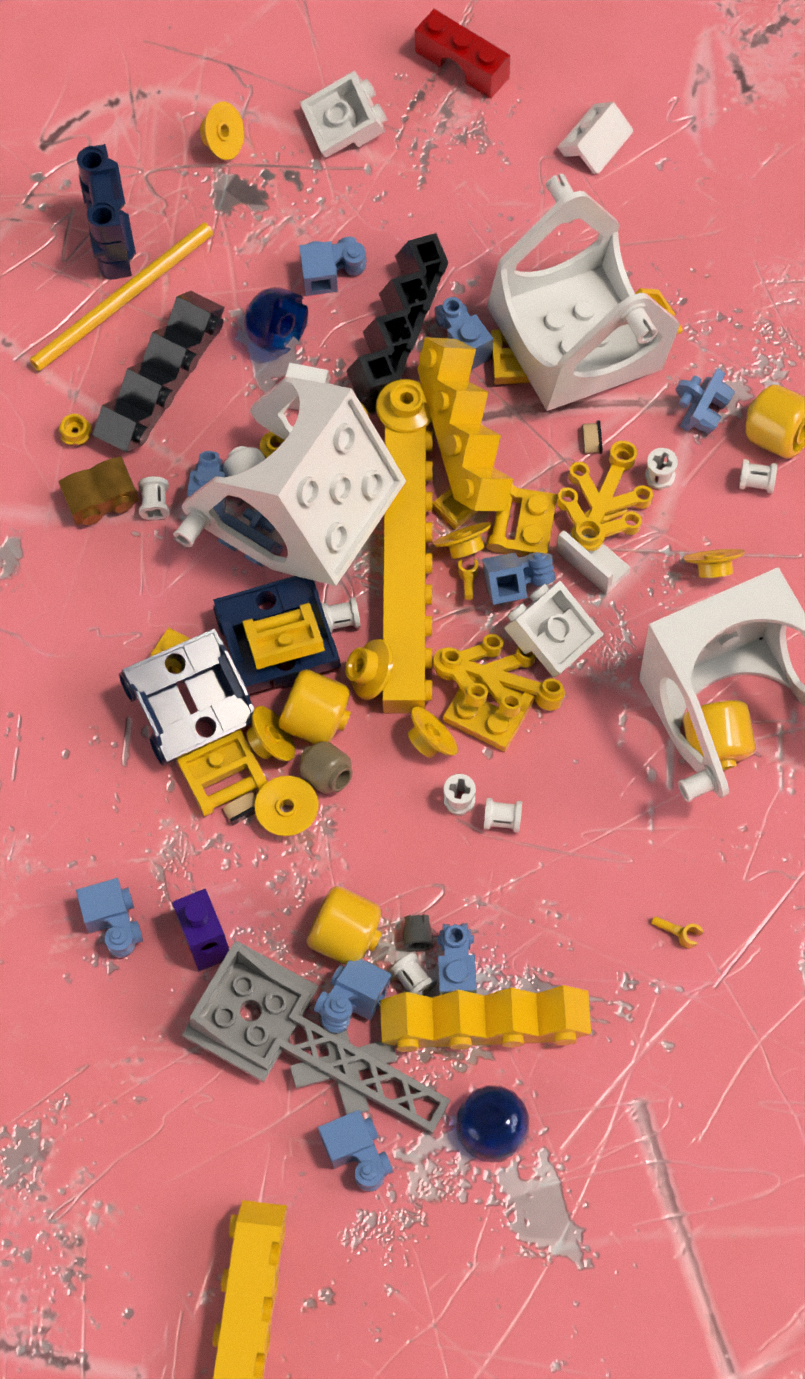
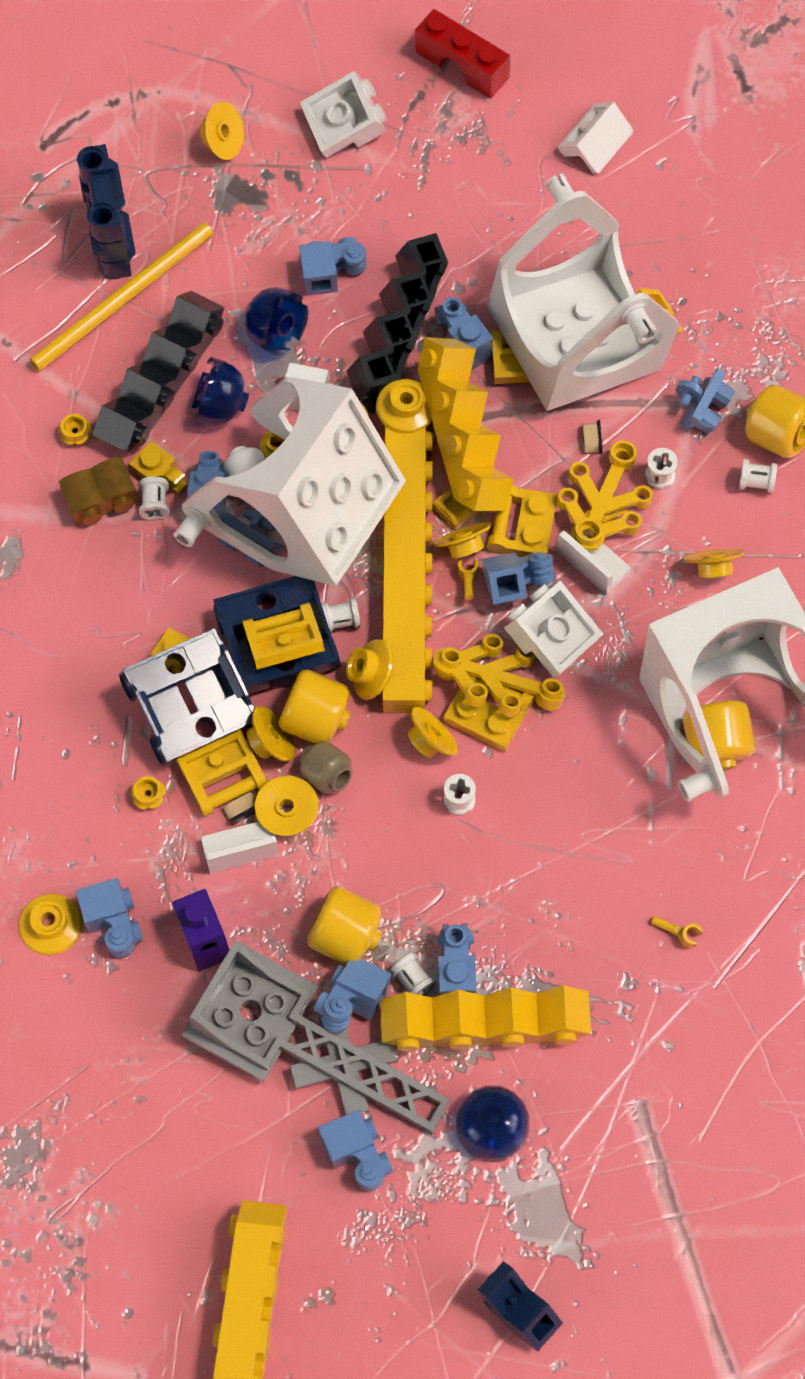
(59, 935): none -> yellow piece
(146, 784): none -> yellow plate
(157, 462): none -> yellow plate
(219, 394): none -> clear blue cylinder
(238, 847): none -> white panel
(417, 933): dark grey hose -> none
(503, 815): white bush -> none
(519, 1307): none -> dark blue brick

